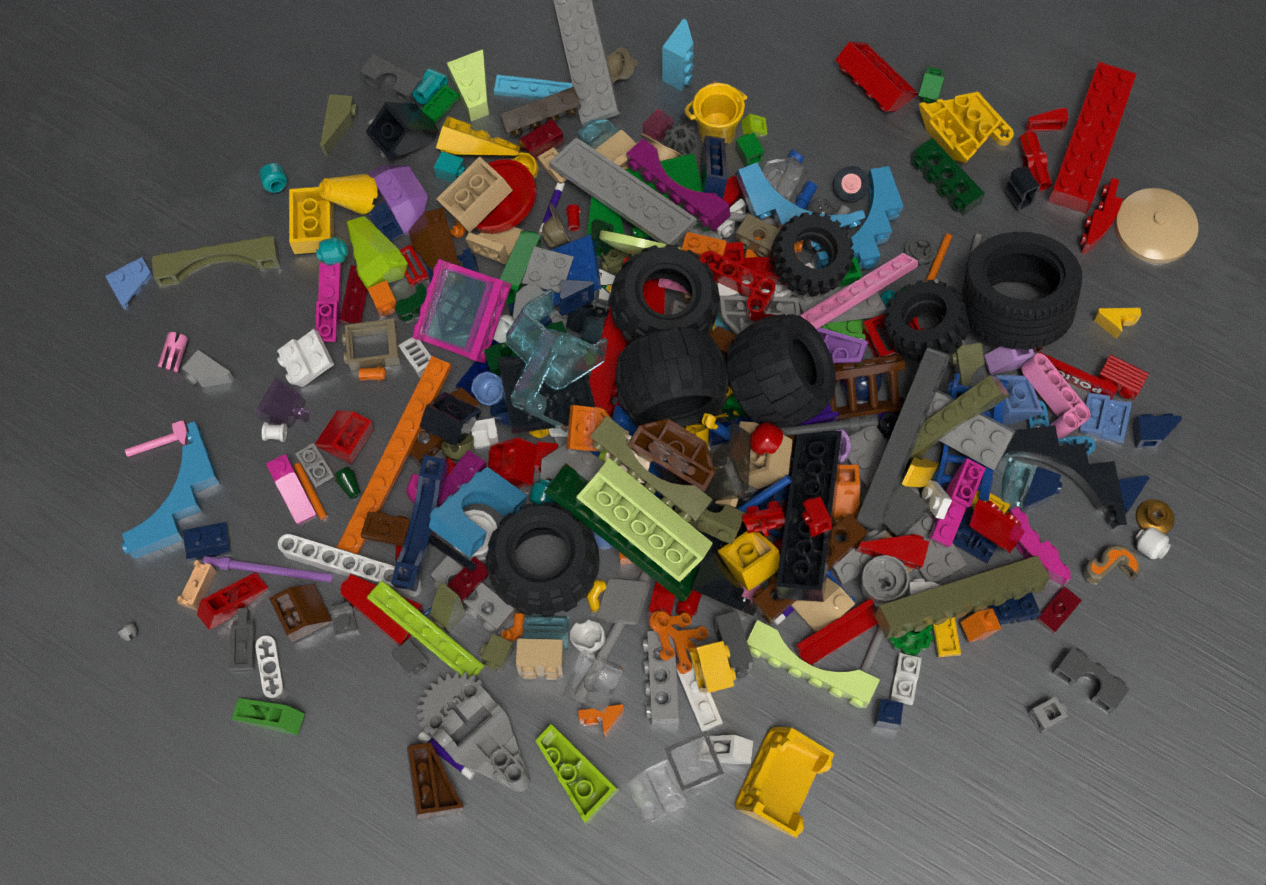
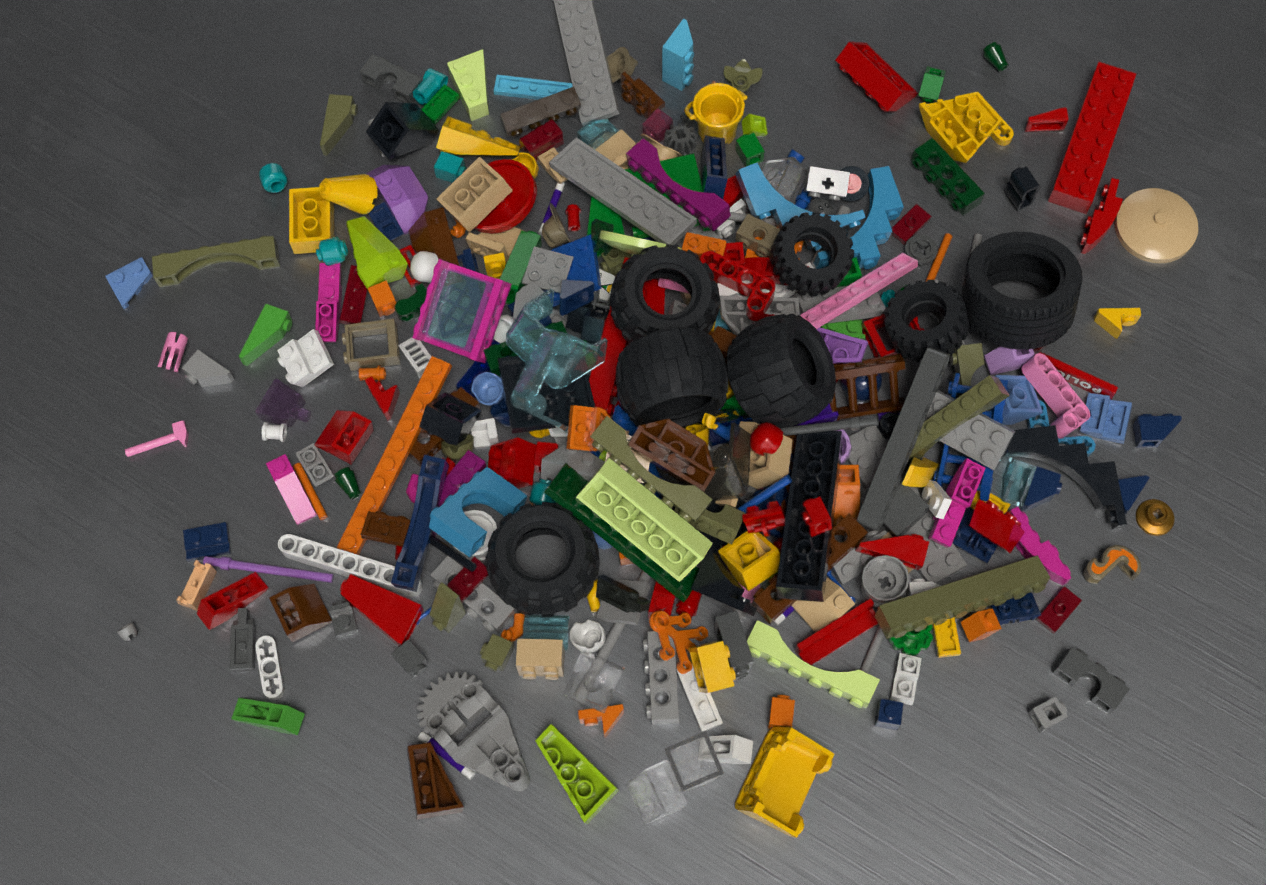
(163, 527): dark azure arch -> none
(267, 331): none -> bright green slope
(384, 398): none -> red slope
(423, 266): none -> white hair
(424, 630): lime tile -> none
(495, 264): none -> yellow plate
(620, 595): none -> pearl dark grey hinge
(640, 96): none -> reddish brown bracket
(742, 74): none -> olive plate
(781, 712): none -> orange brick
(837, 179): none -> brick
(910, 224): none -> dark red plate
(995, 55): none -> dark green cone
(1035, 159): red piece -> none
(1123, 375): red brick -> none
(1153, 543): white head -> none

